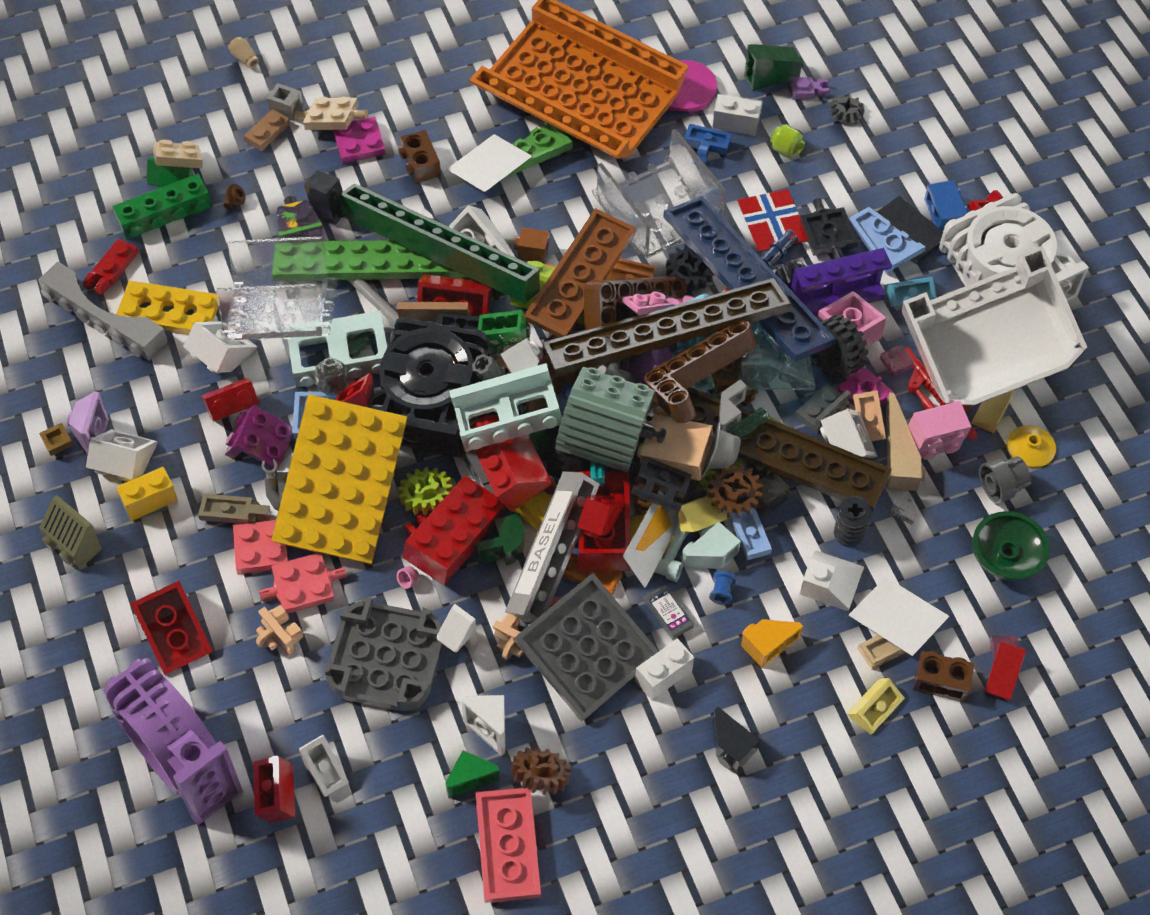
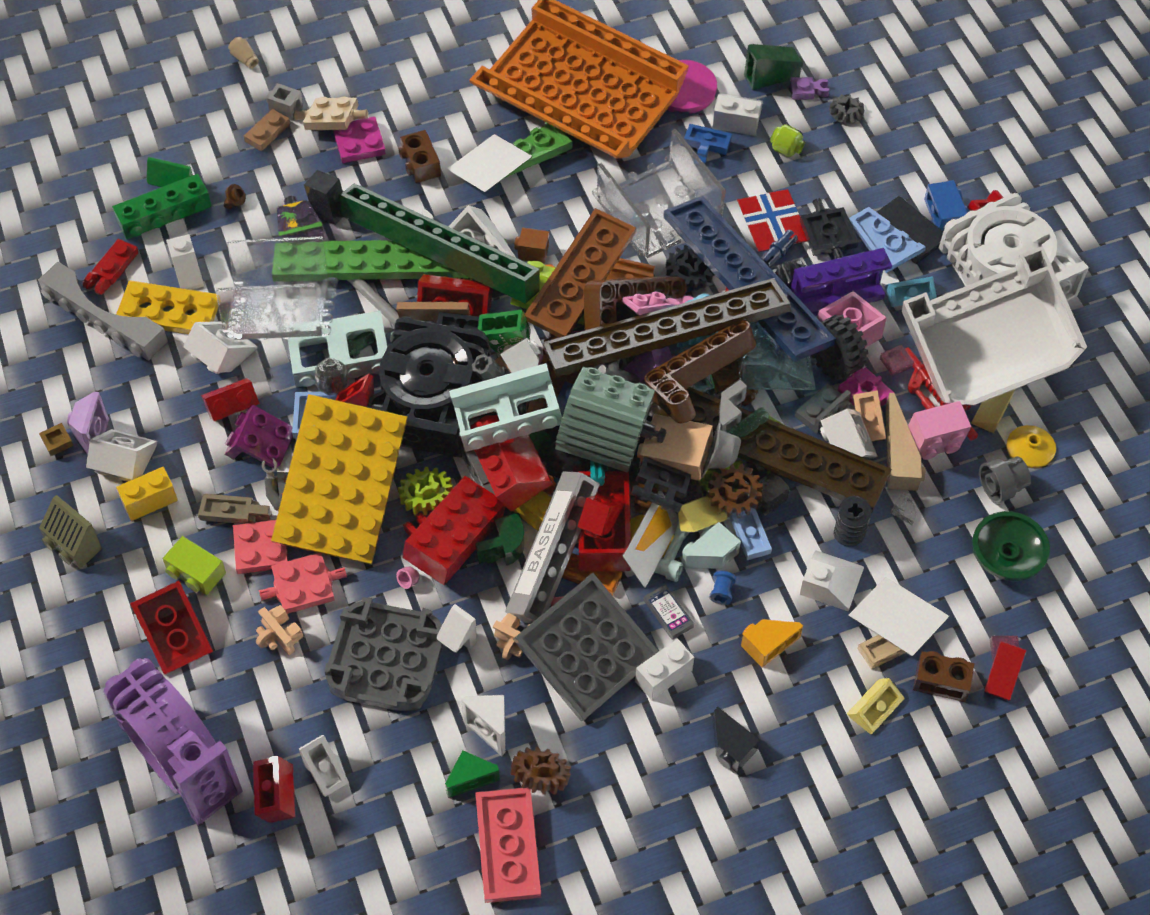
(177, 155): tan plate -> none
(185, 262): none -> white slope
(194, 566): none -> lime brick

